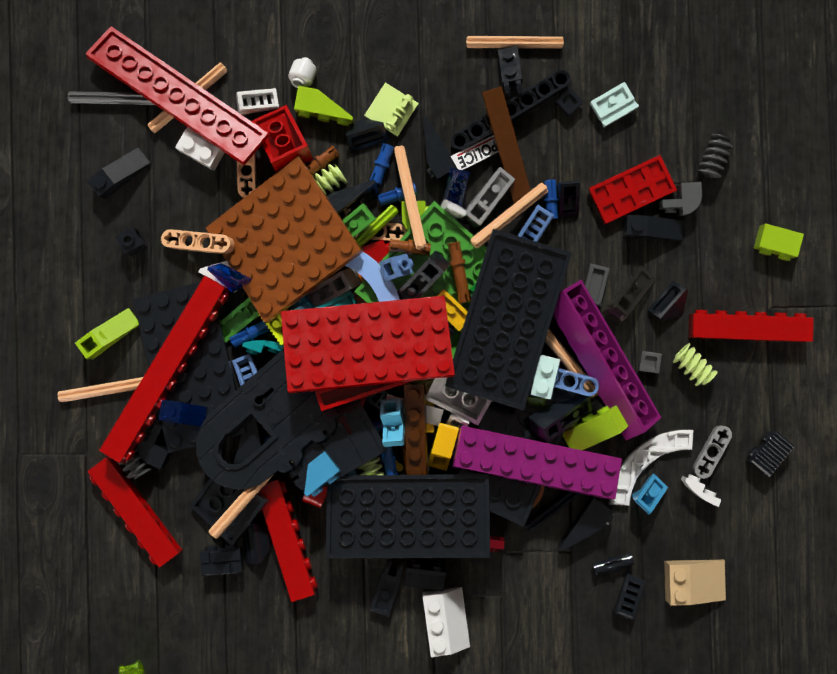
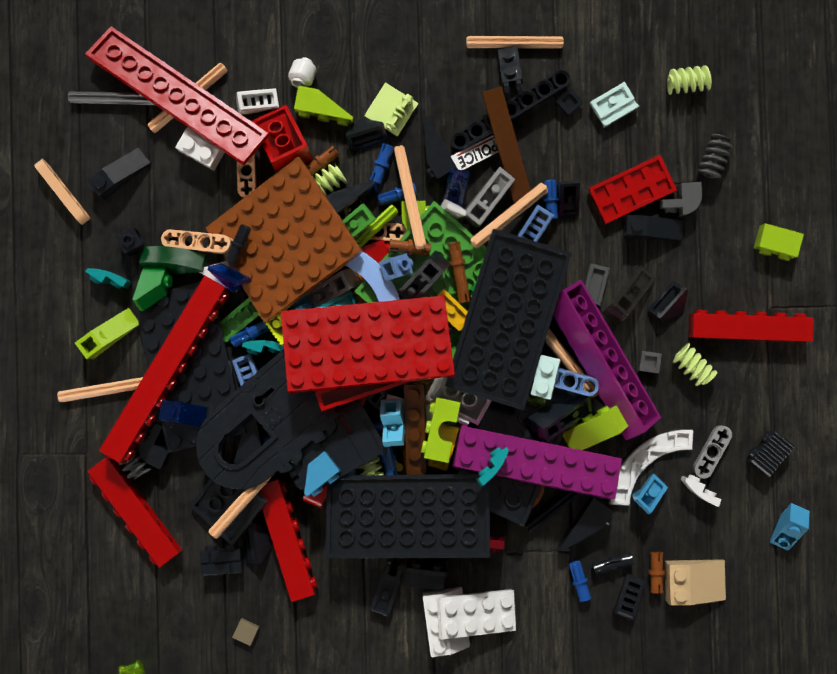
(62, 191): none -> light nougat beam
(103, 276): none -> teal slope
(152, 286): none -> green slope
(174, 259): none -> dark green slope
(238, 244): none -> black axle
(245, 631): none -> dark tan tile
(436, 447): none -> lime arch
(476, 614): none -> white plate
(497, 459): none -> teal slope
(580, 581): none -> blue axle
(656, 572): none -> dark orange pin
(689, 78): none -> yellowish green piece
(790, 526): none -> dark azure slope

